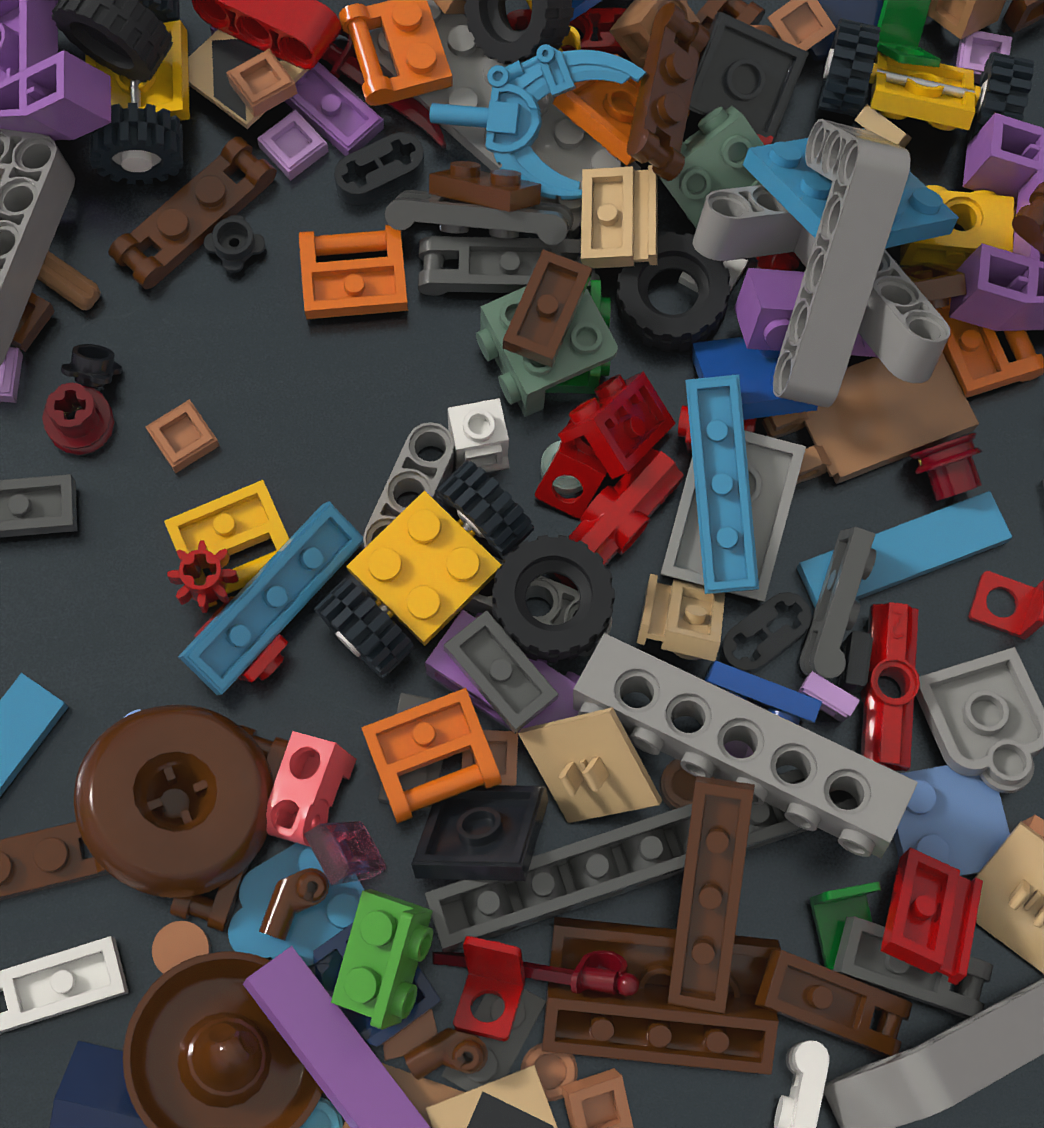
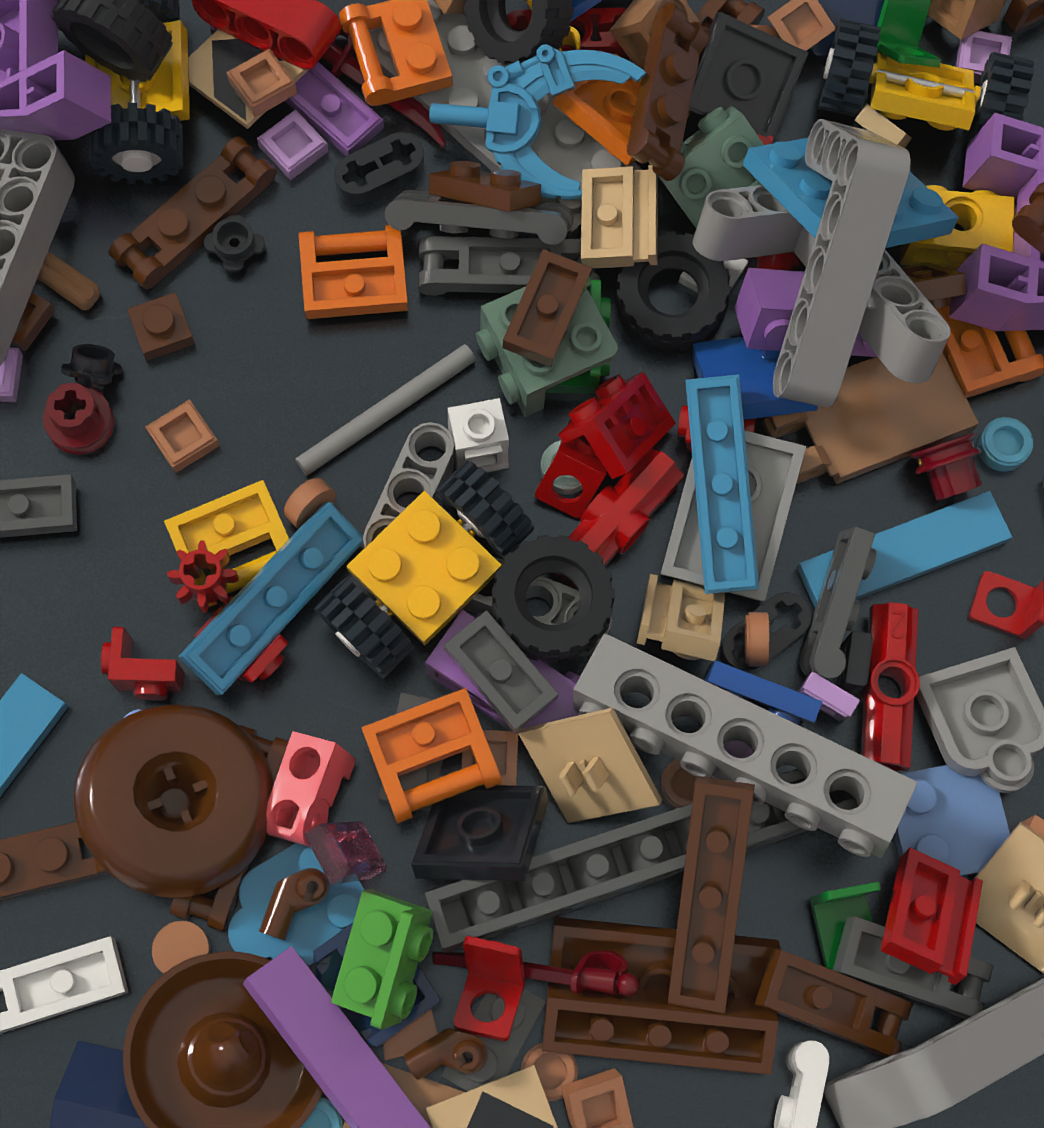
(145, 677): none -> red bracket
(160, 326): none -> reddish brown plate
(307, 500): none -> nougat tile
(385, 409): none -> light grey bar
(757, 639): none -> nougat tile
(1005, 444): none -> medium azure tile

